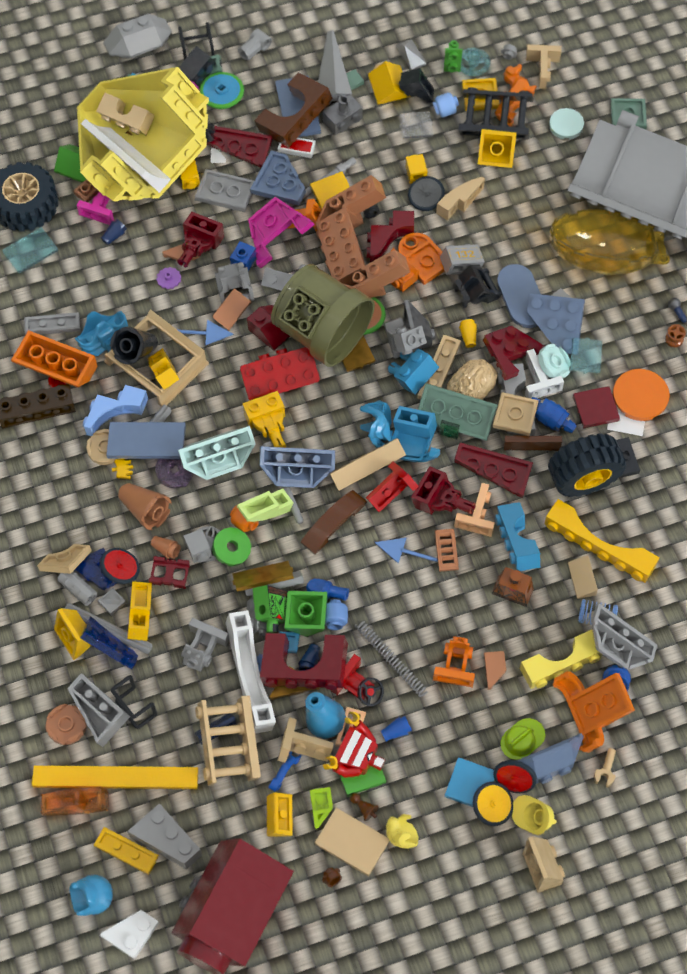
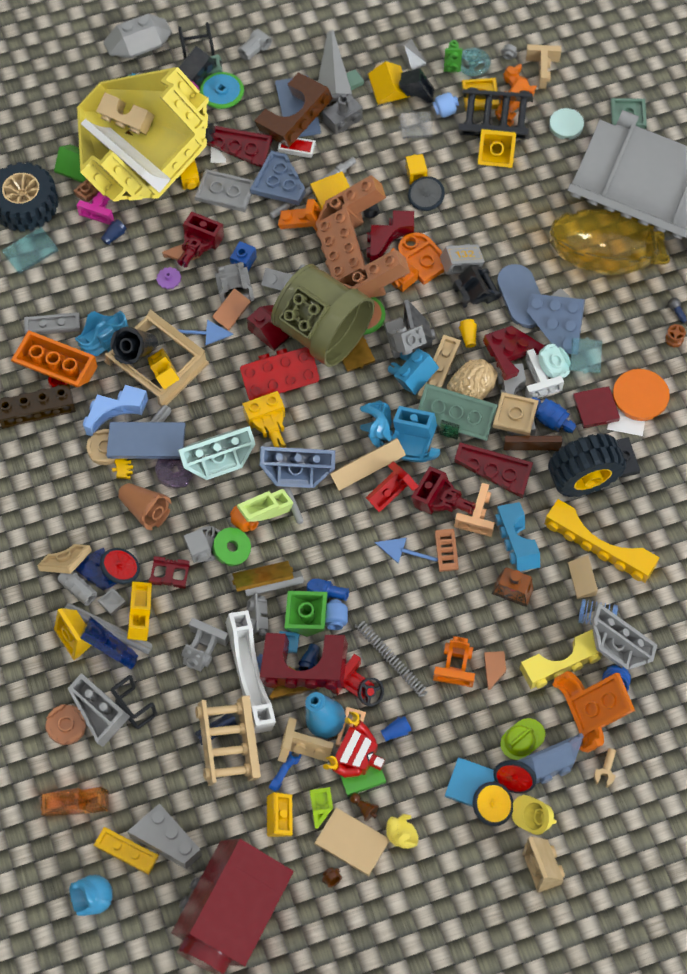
(115, 777): yellow tile -> none
(131, 933): white wing -> none
(166, 547): nougat cone -> none
(270, 606): bright green torso -> none
(272, 221): dark pink wing -> none
(331, 520): reddish brown slope -> none
(460, 198): tan slope -> none

